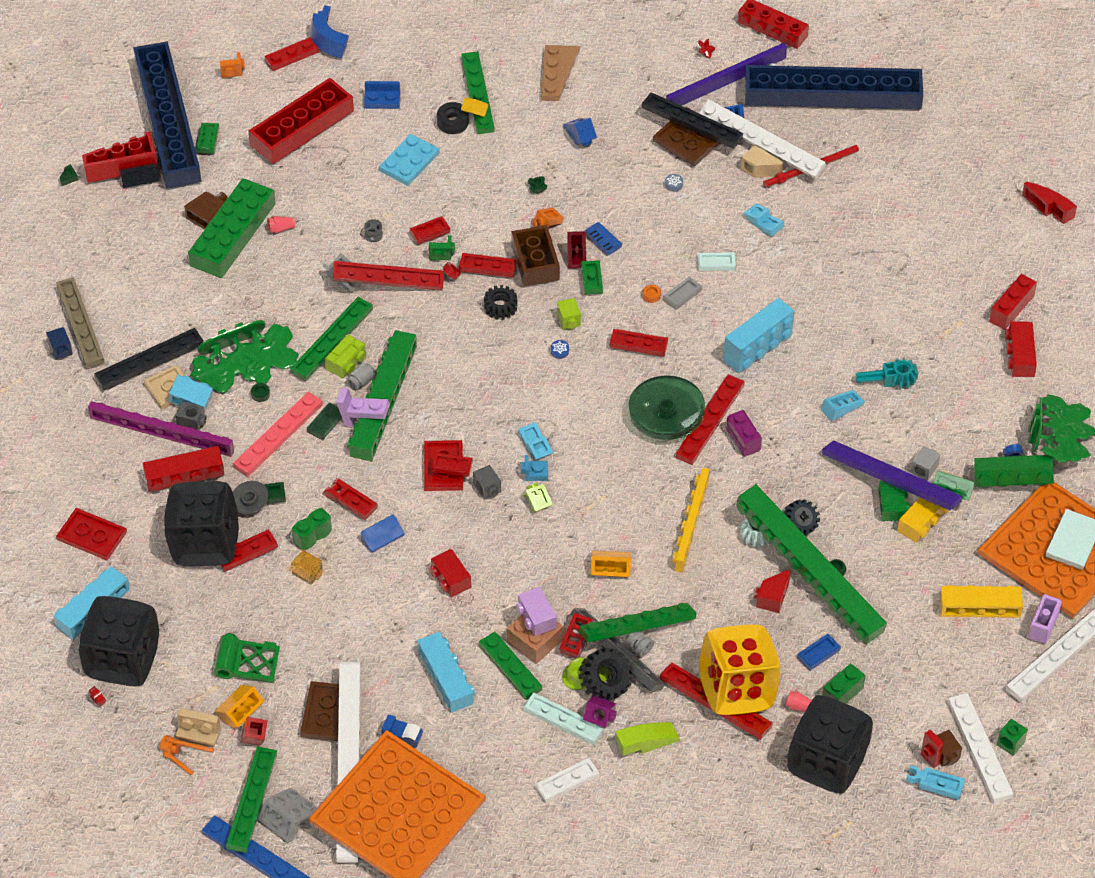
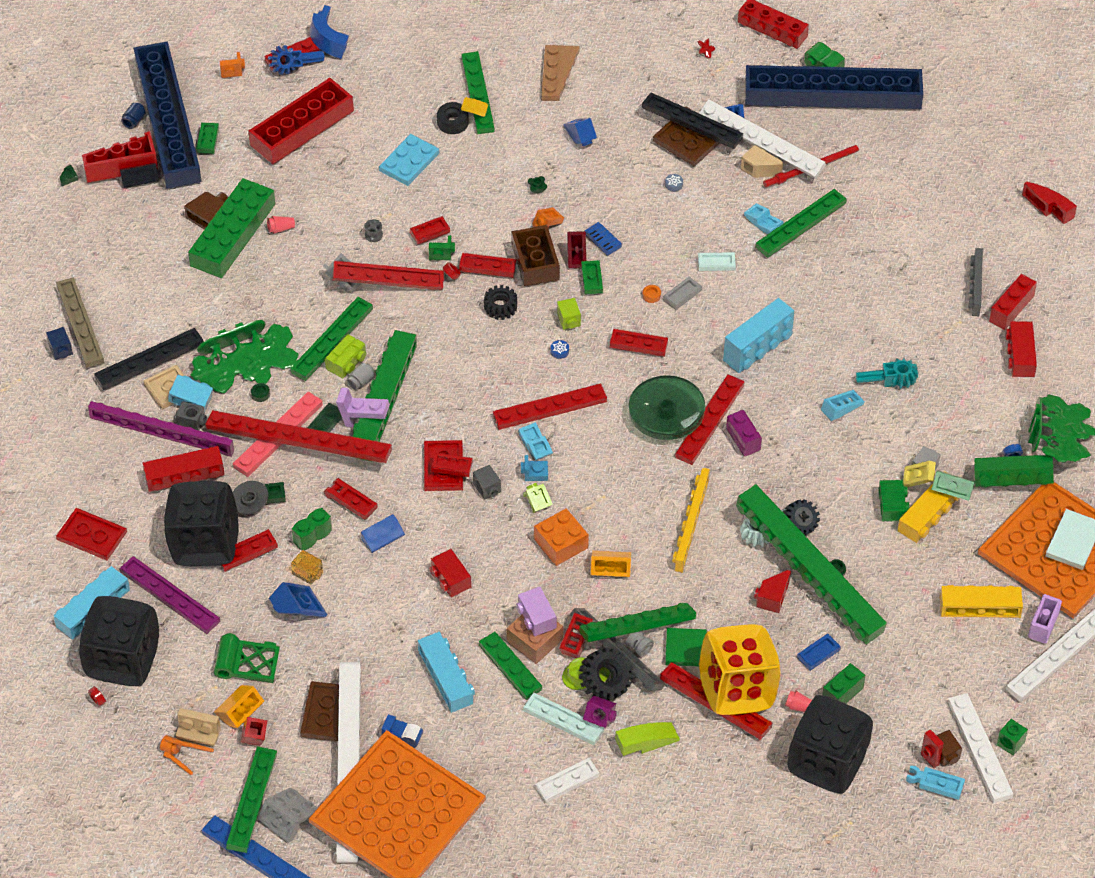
(133, 115): none -> dark blue brick
(170, 595): none -> magenta tile
(292, 58): none -> blue gear
(296, 600): none -> blue slope
(299, 436): none -> red plate
(382, 95): blue bracket -> none
(549, 406): none -> red plate
(561, 536): none -> orange brick
(684, 646): none -> green tile
(726, 76): dark purple tile -> none
(800, 223): none -> green plate
(822, 56): none -> green brick
(892, 475): dark purple tile -> none
(919, 473): none -> light yellow plate
(976, 287): none -> dark grey plate

